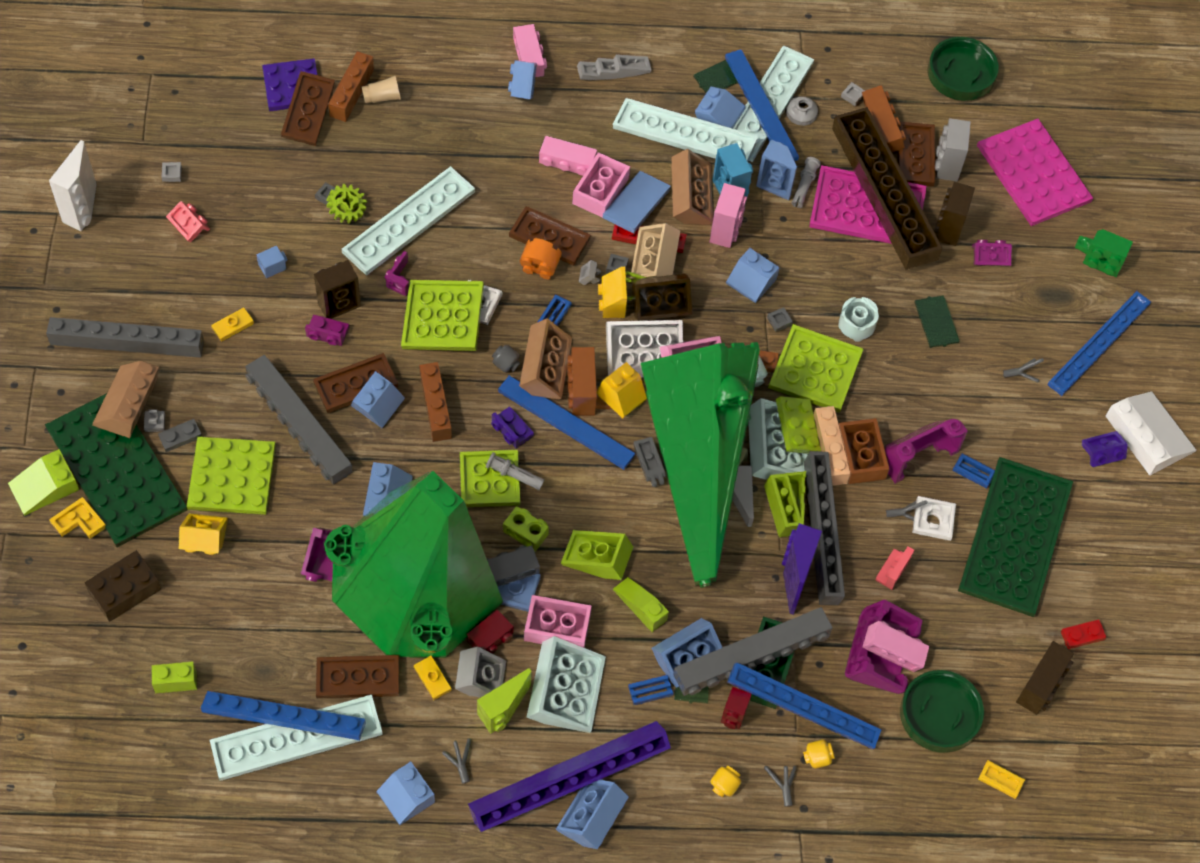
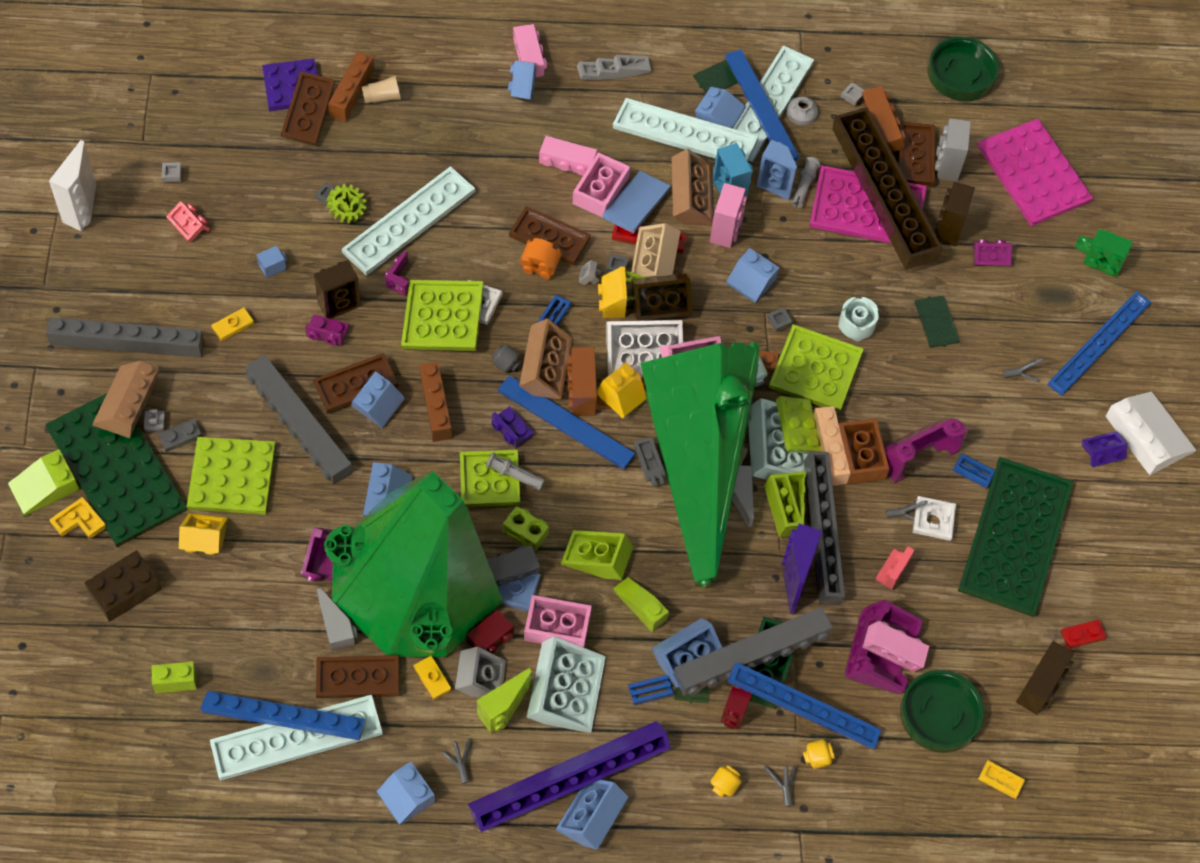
(337, 624): none -> light grey slope

